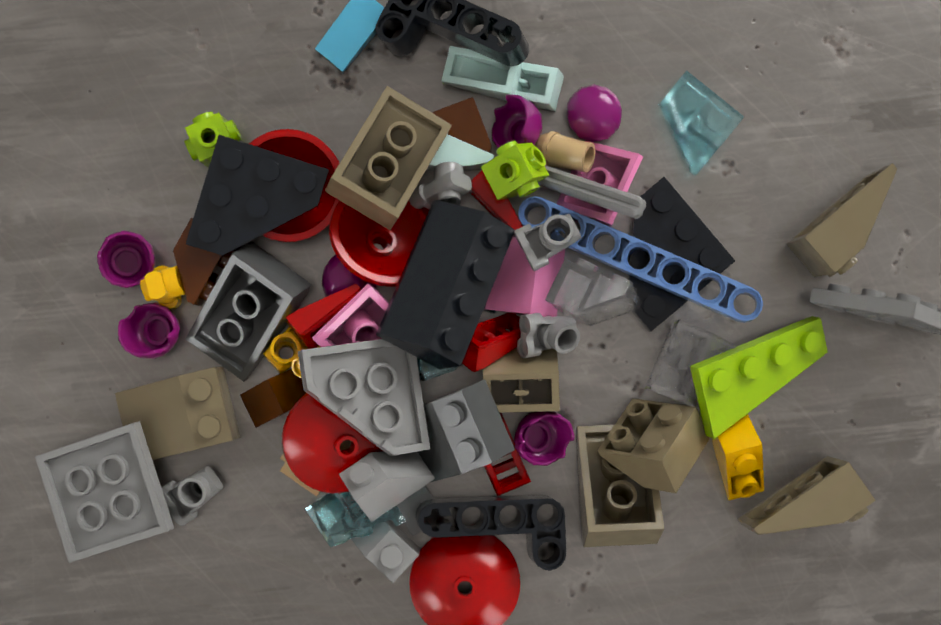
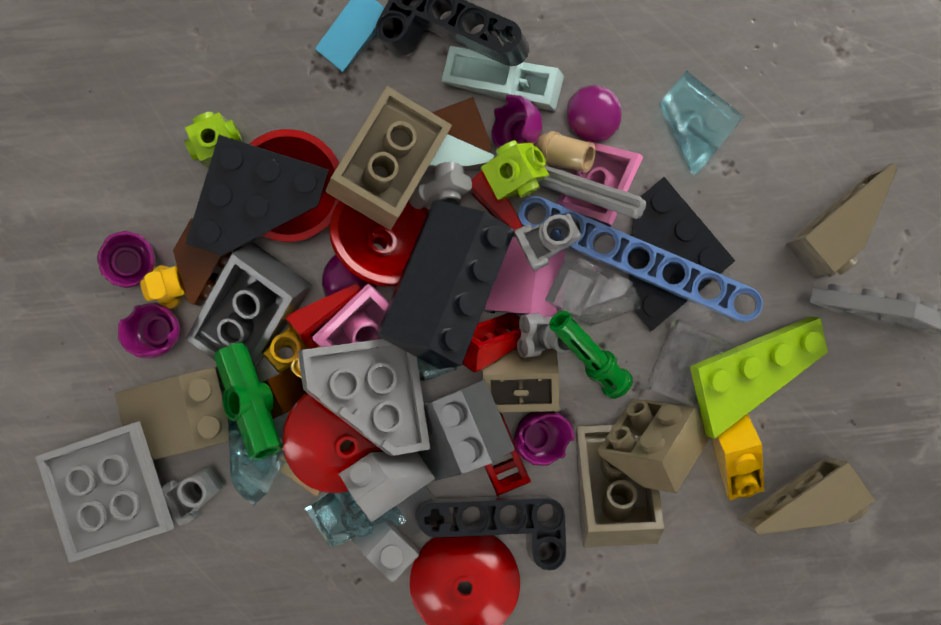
(247, 401): none -> green piece
(250, 477): none -> clear light blue slope
(599, 364): none -> green pin

